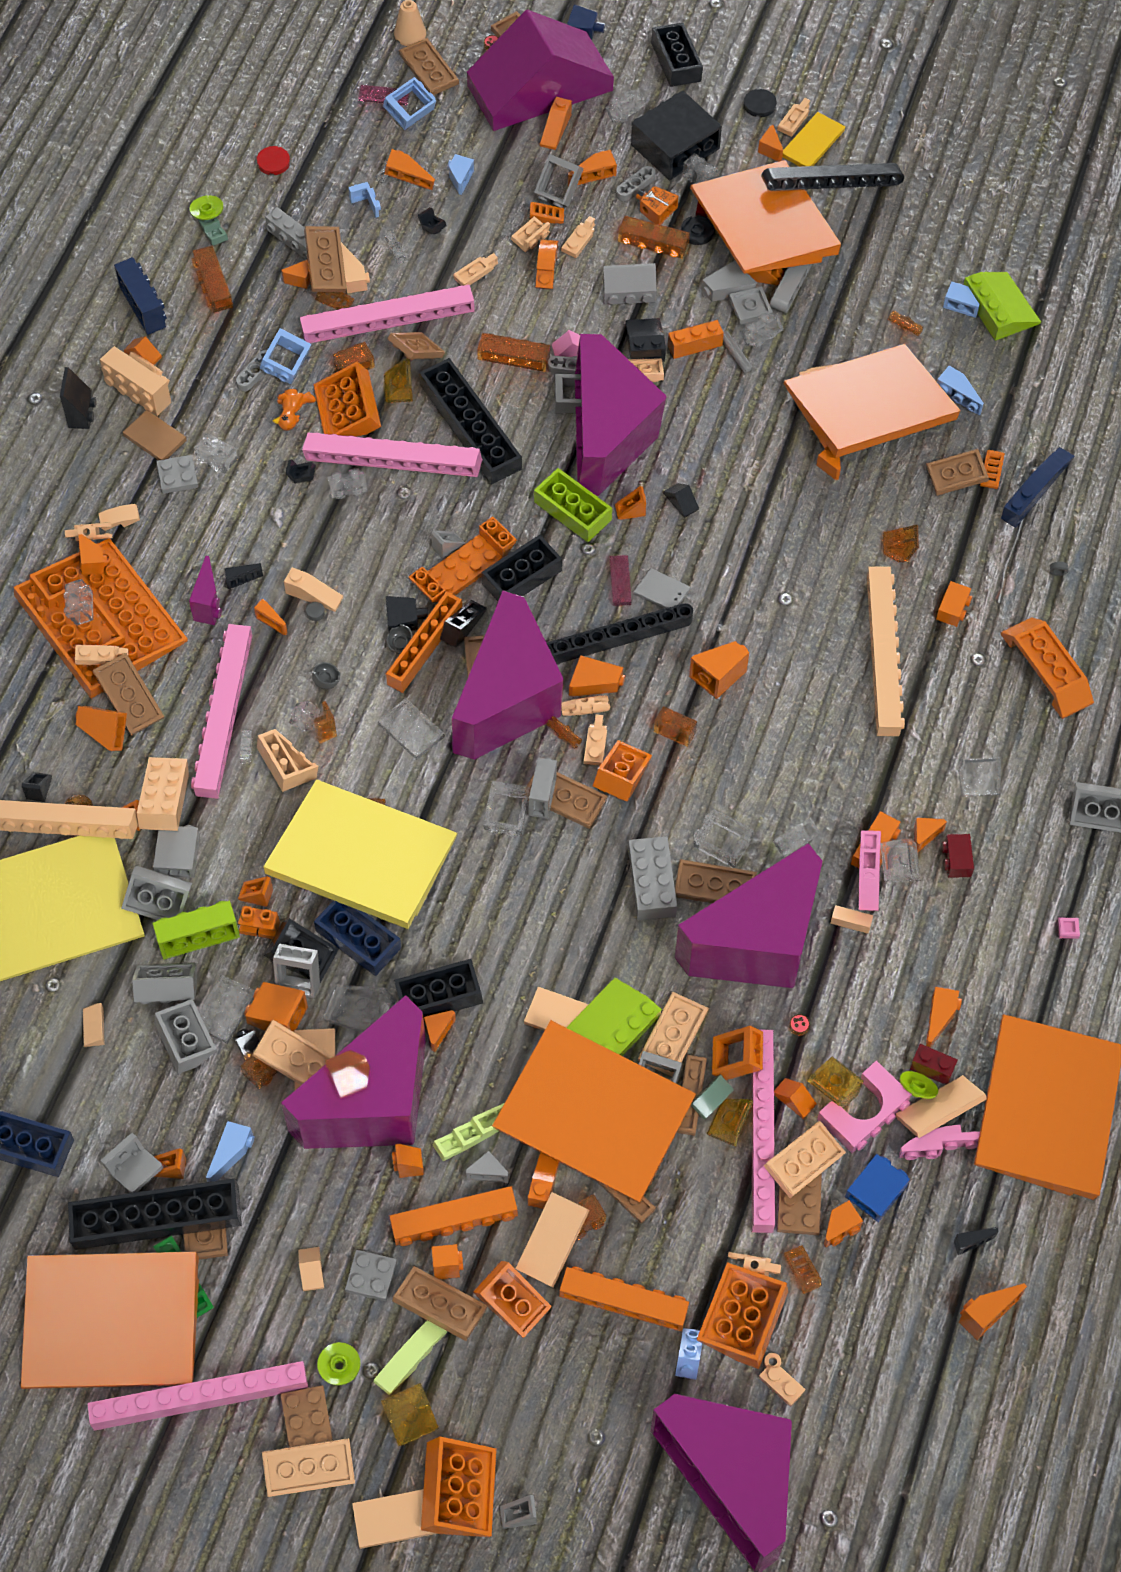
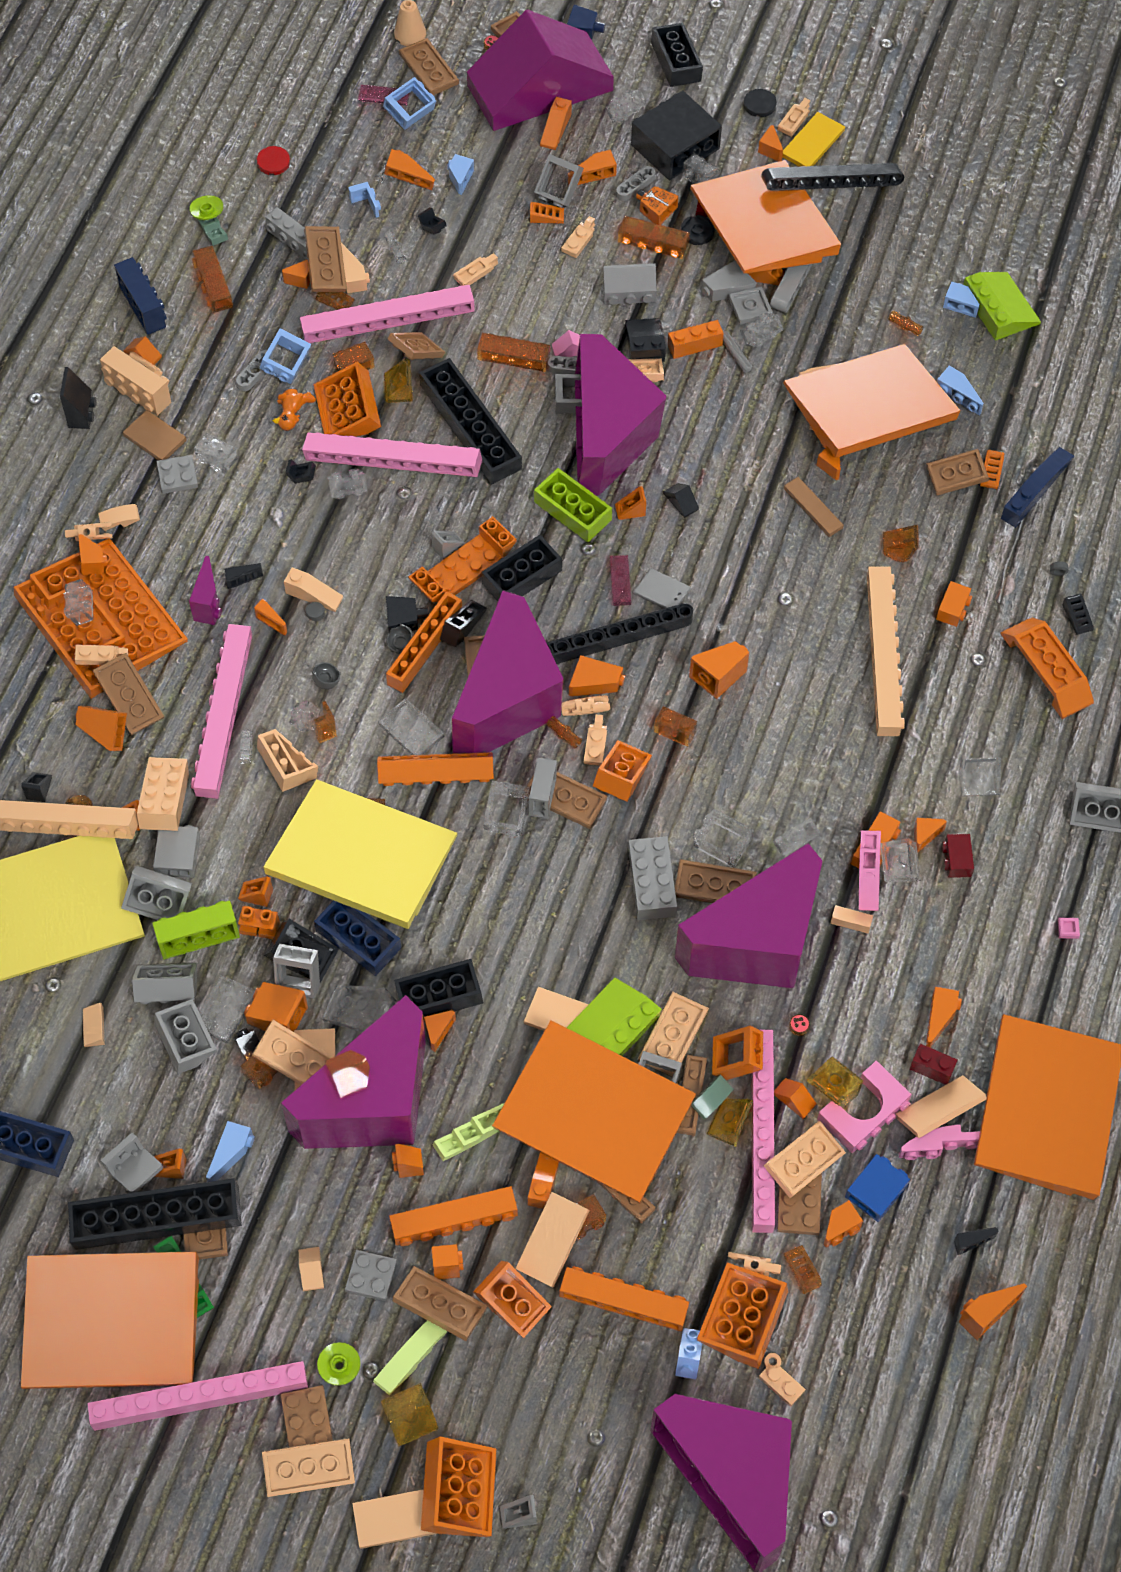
(435, 767): none -> orange brick
(487, 1169): light grey slope -> none
(530, 234): light nougat bracket -> none
(546, 263): orange arch -> none
(813, 506): none -> medium nougat tile
(918, 1085): lime dish -> none
(1074, 603): none -> black slope

